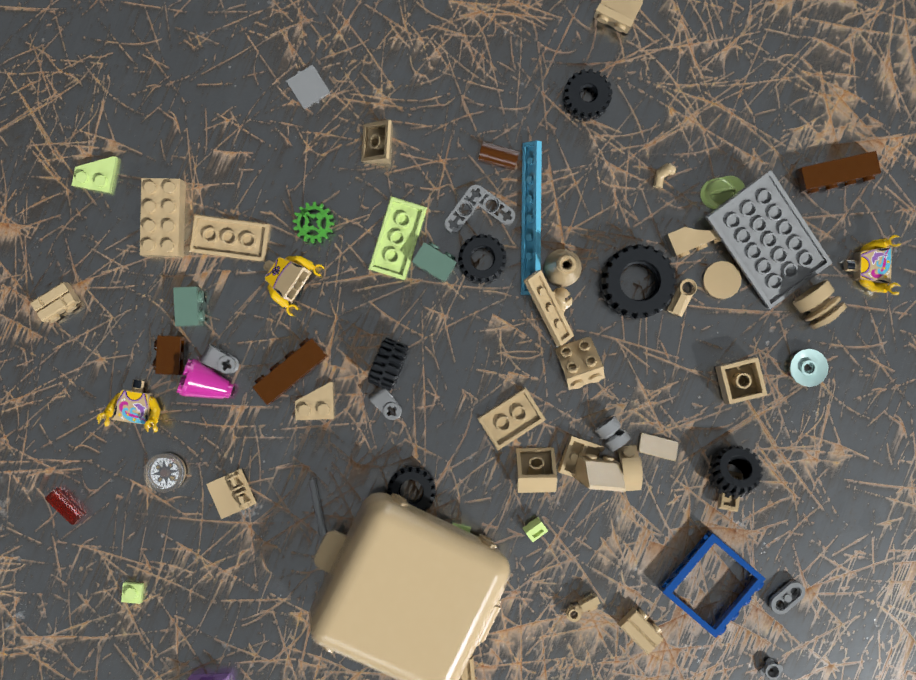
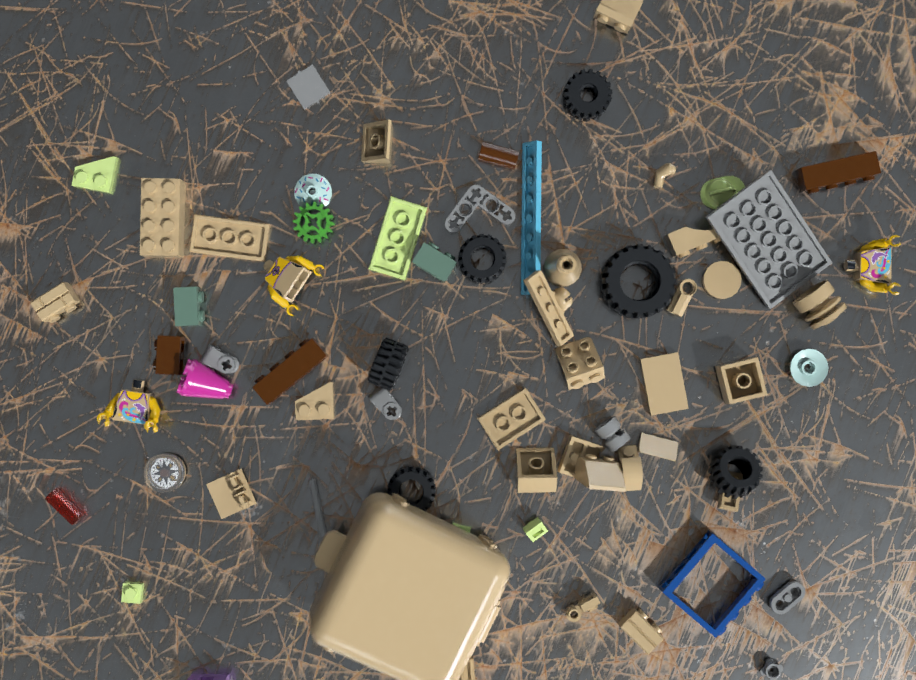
(319, 183): none -> light aqua dish
(664, 383): none -> tan tile

